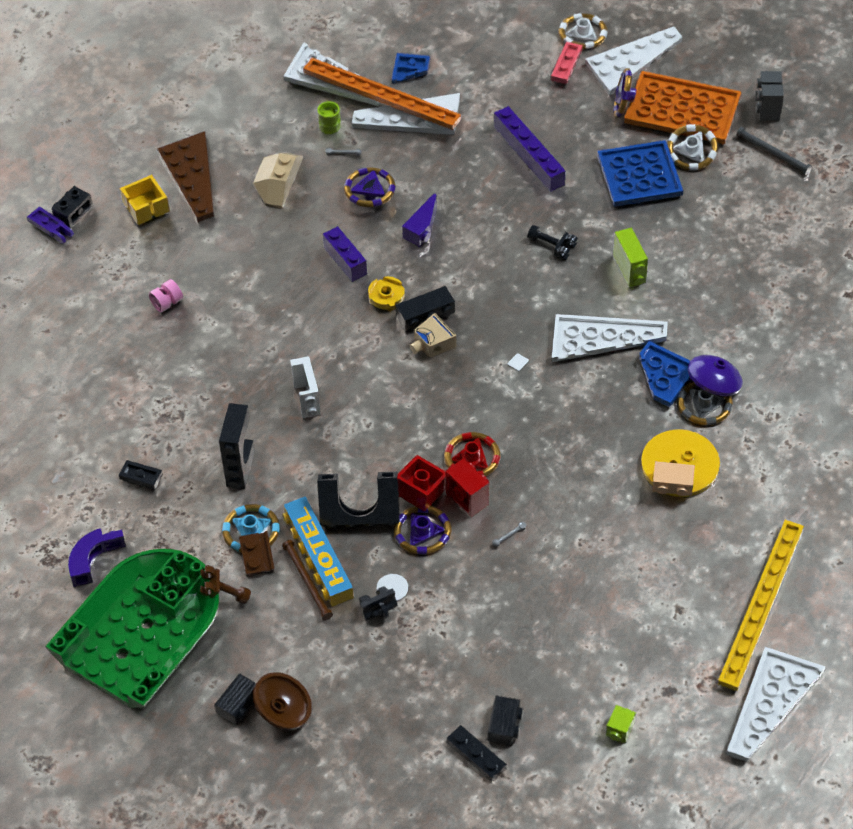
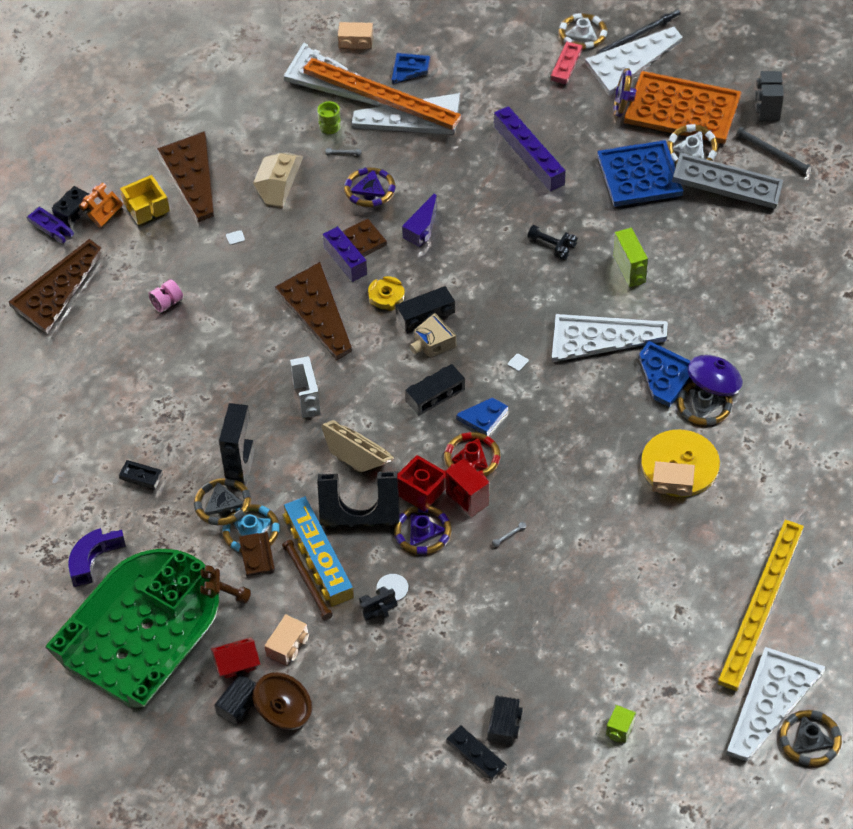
(50, 293): none -> reddish brown wing
(105, 209): none -> orange plate
(222, 502): none -> piece
(235, 237): none -> white sticker
(235, 657): none -> red brick
(286, 640): none -> light nougat brick
(314, 305): none -> reddish brown wing
(354, 448): none -> tan wedge
(355, 35): none -> light nougat brick
(365, 237): none -> reddish brown plate
(435, 389): none -> black brick
(483, 416): none -> blue wing
(664, 19): none -> black bar
(727, 180): none -> light grey plate
(811, 738): none -> dark grey piece

